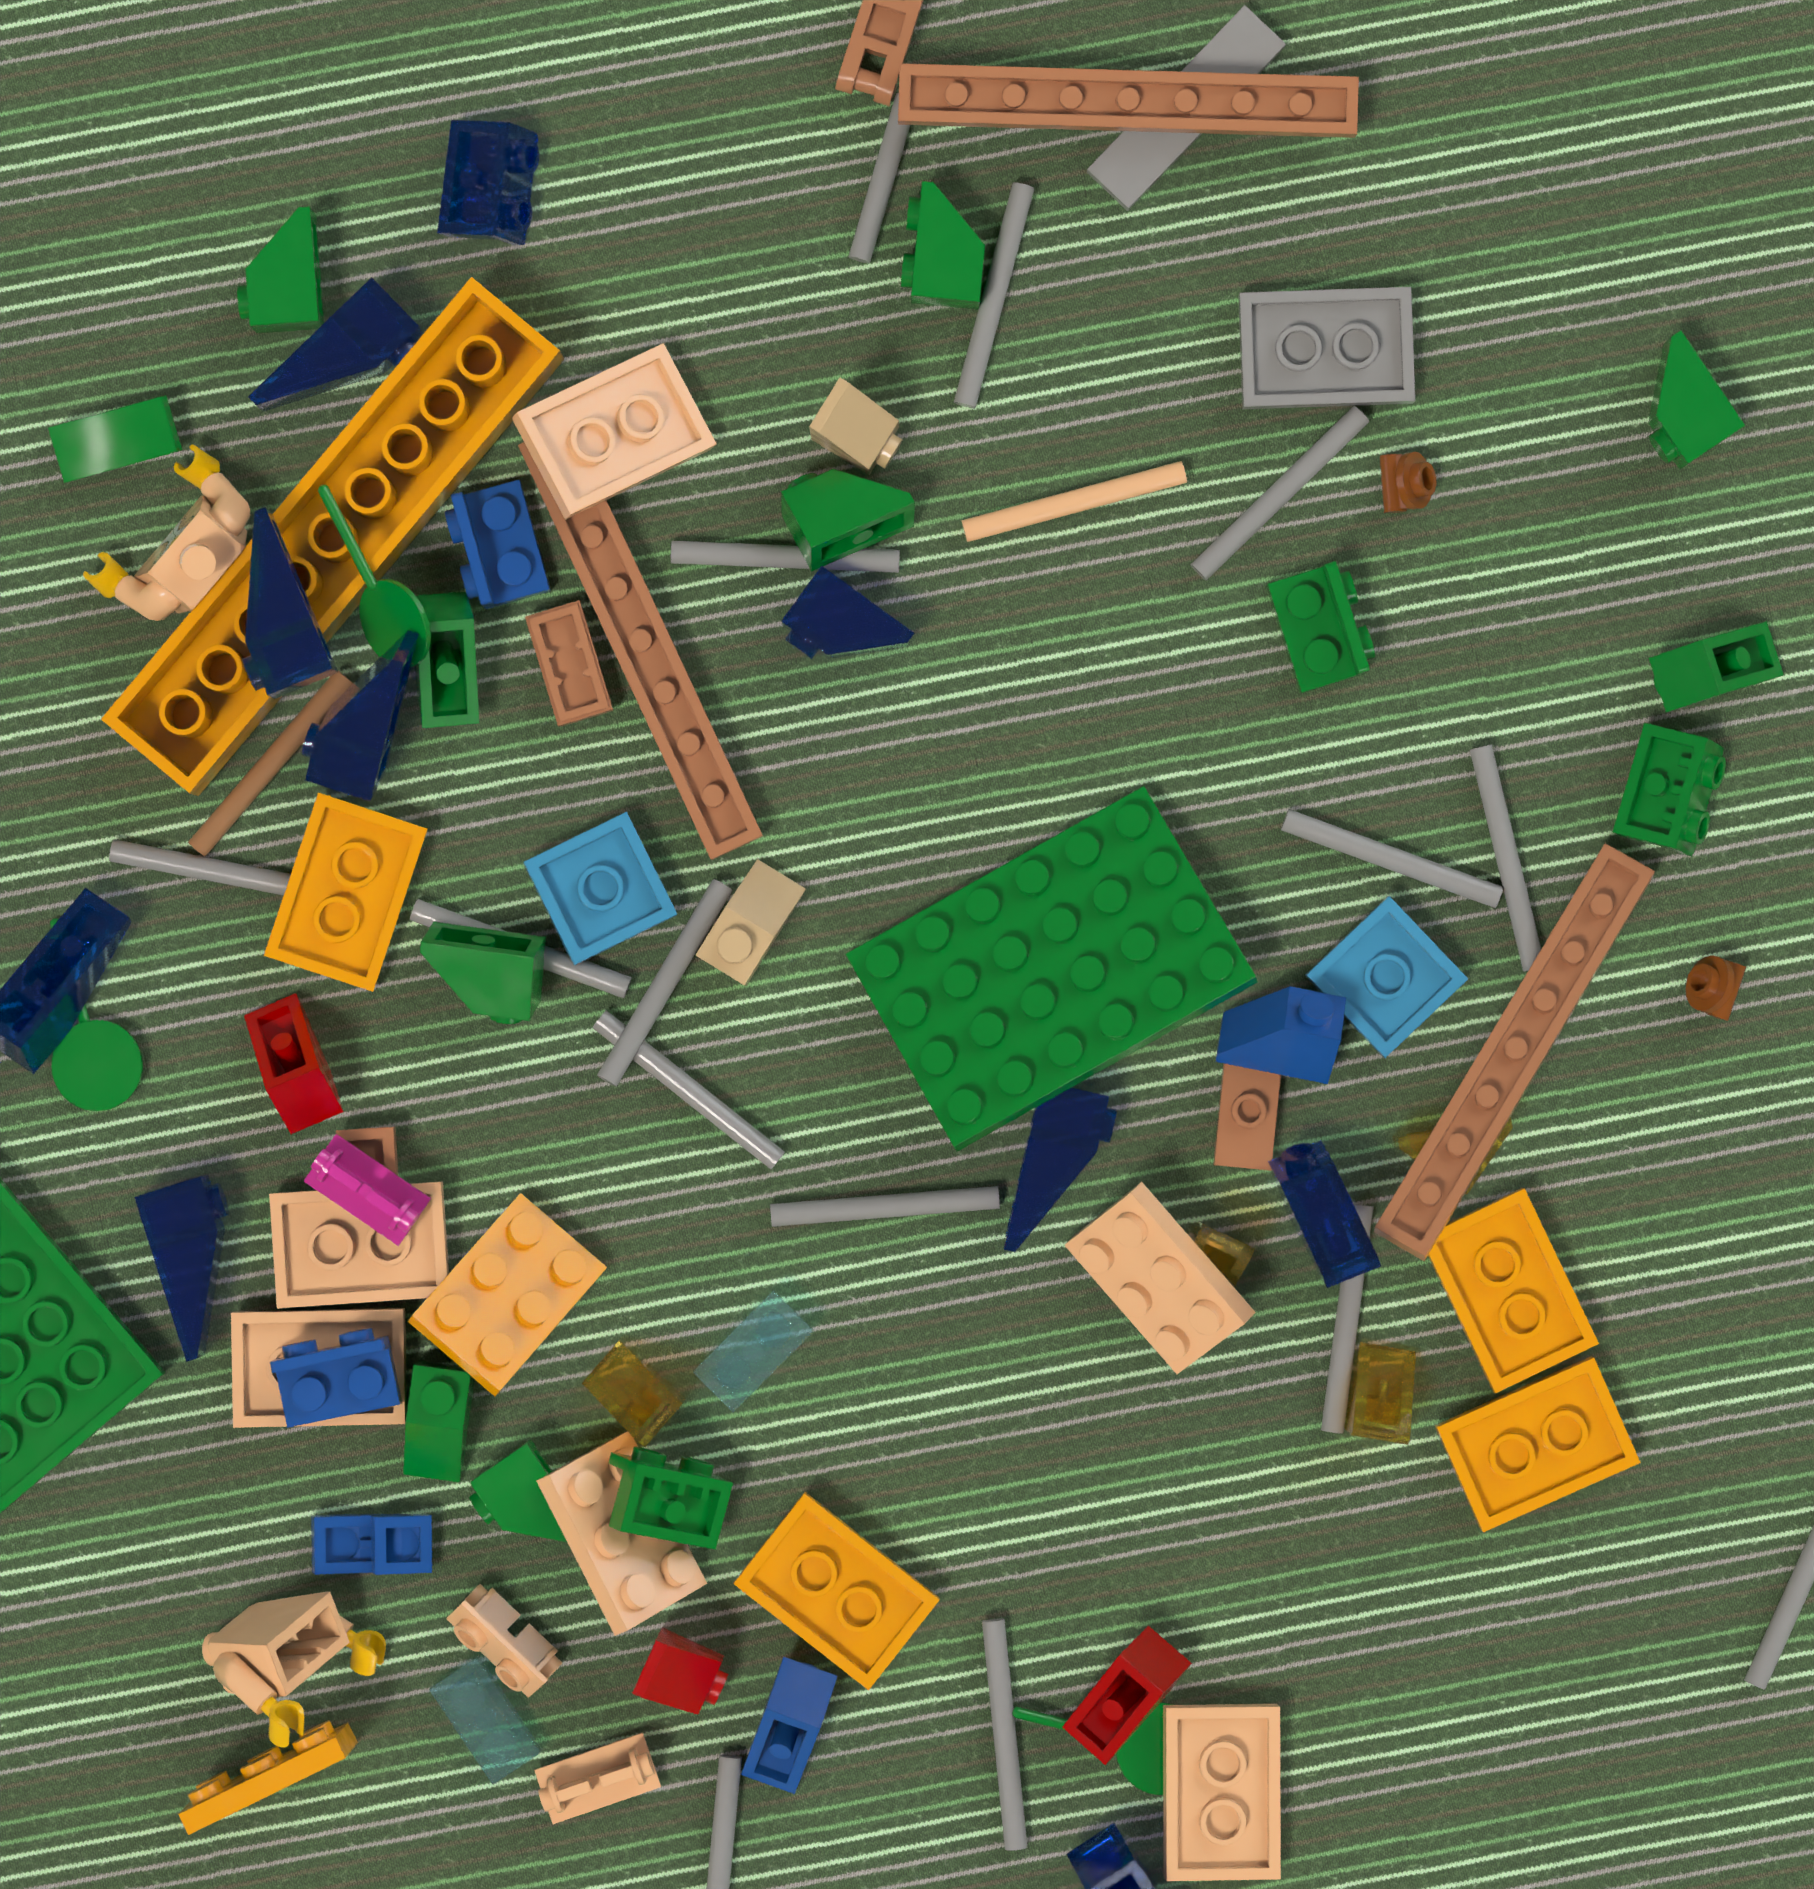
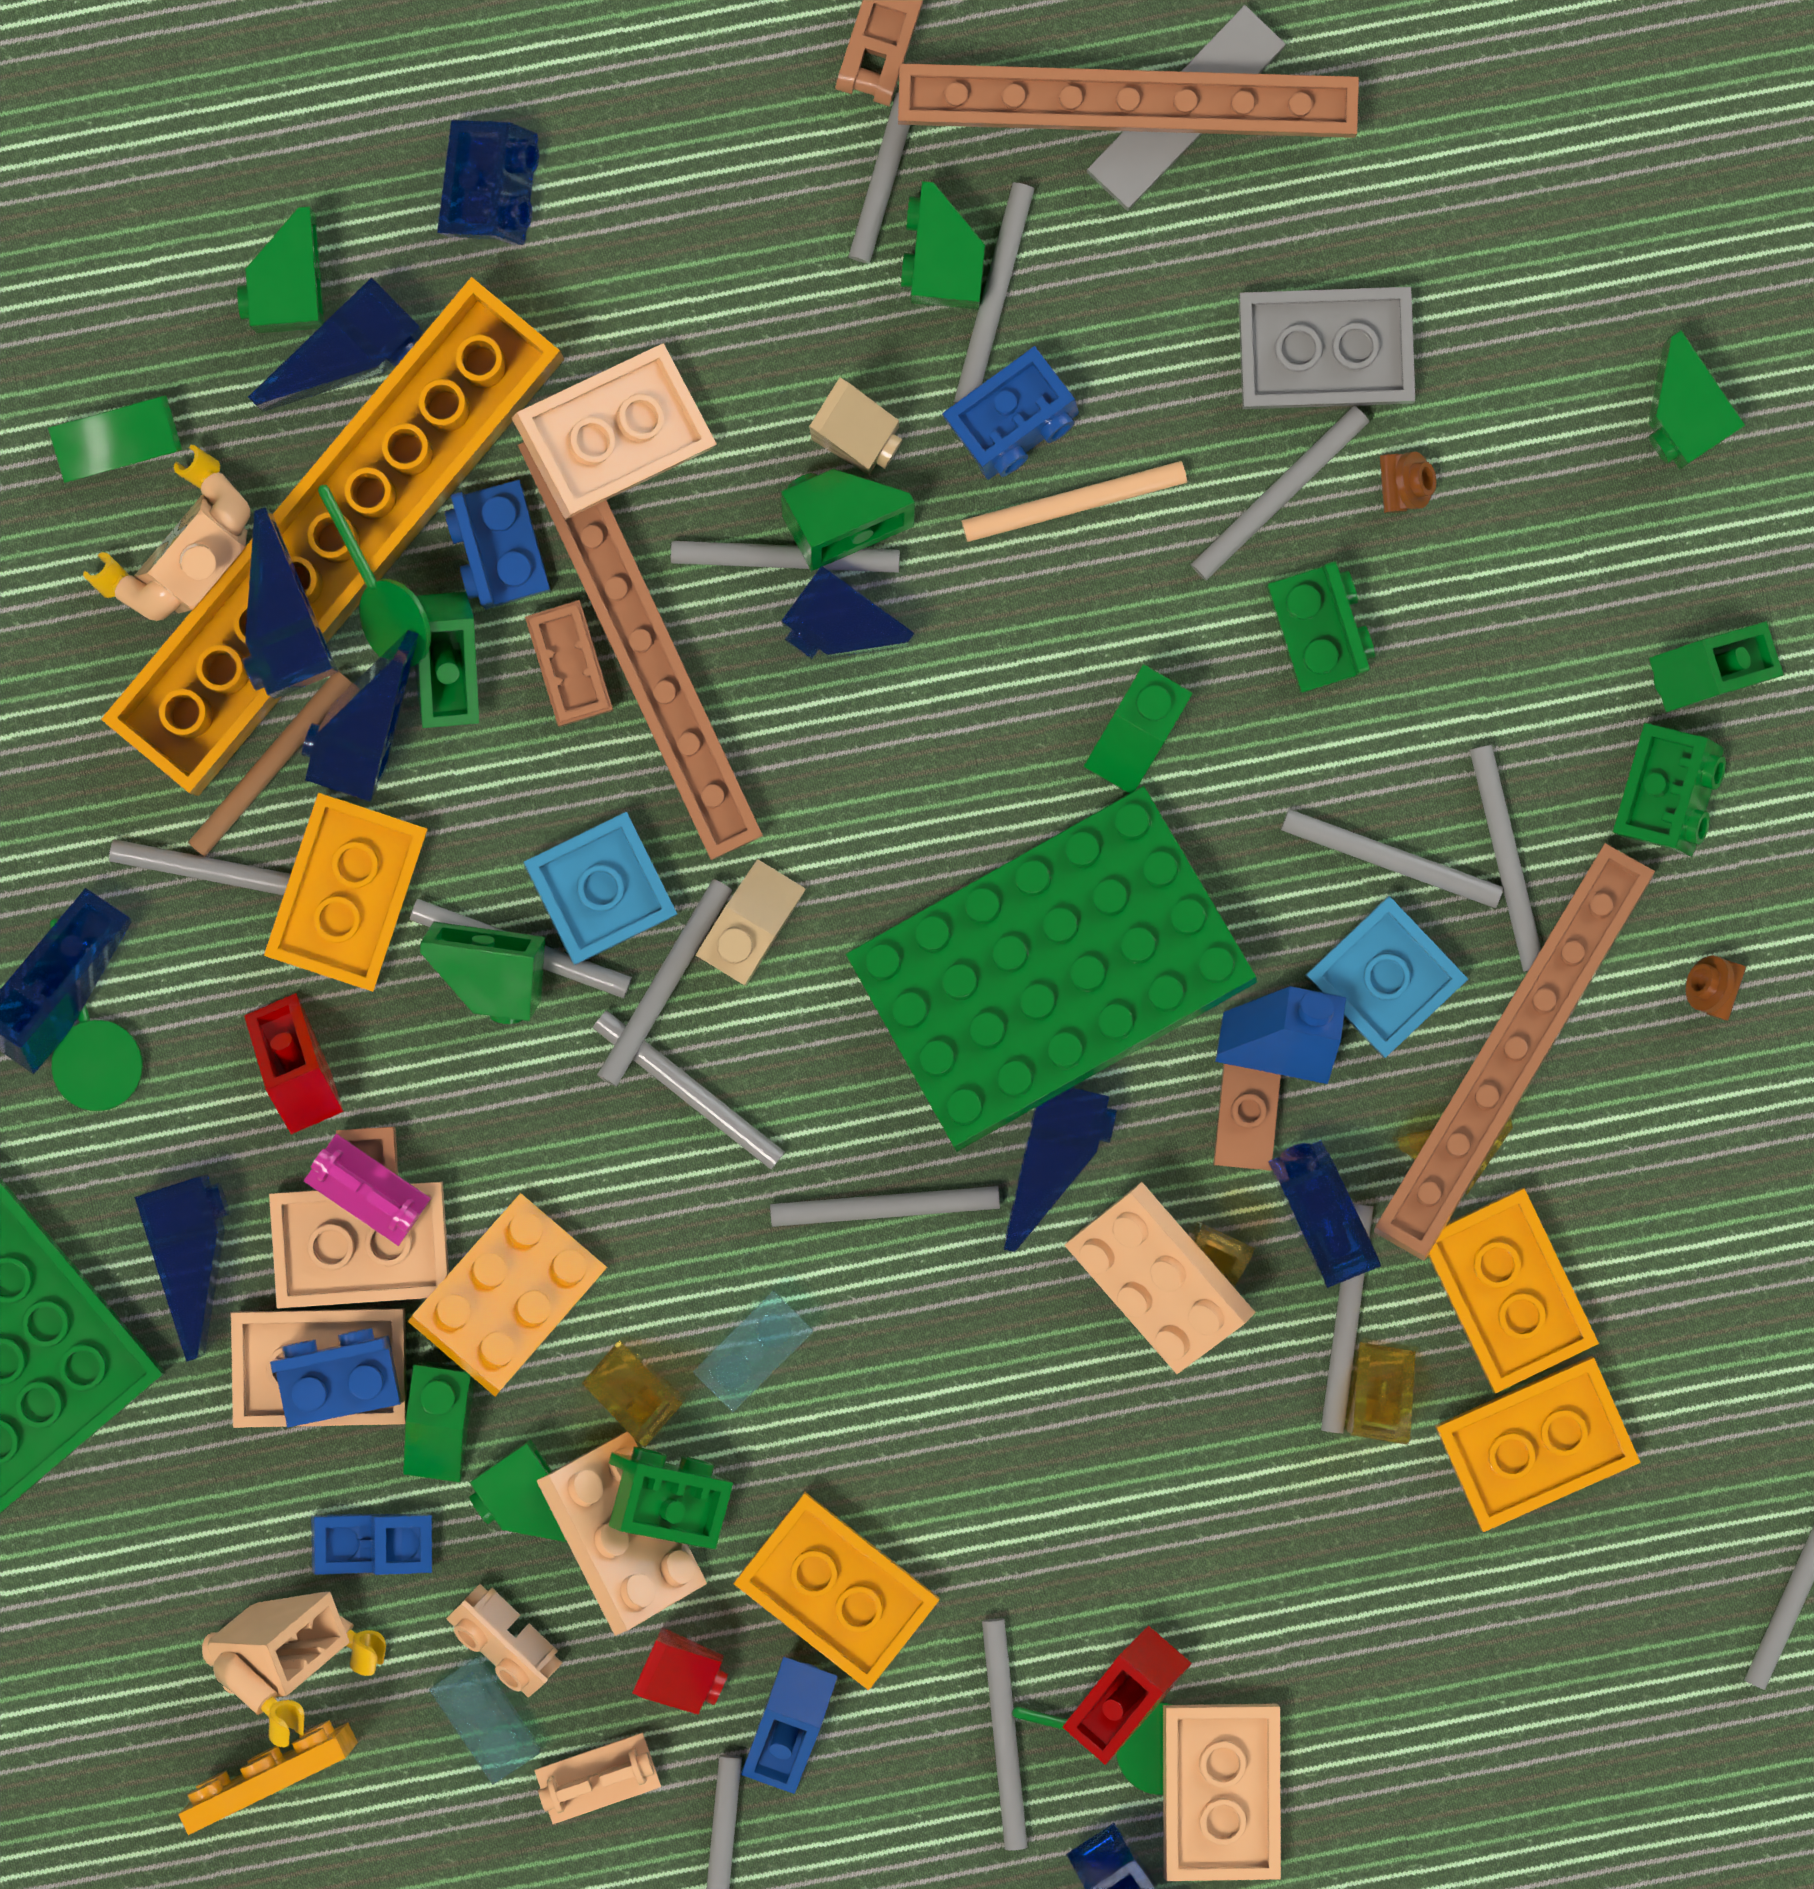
(1013, 414): none -> blue bracket
(1138, 729): none -> green slope

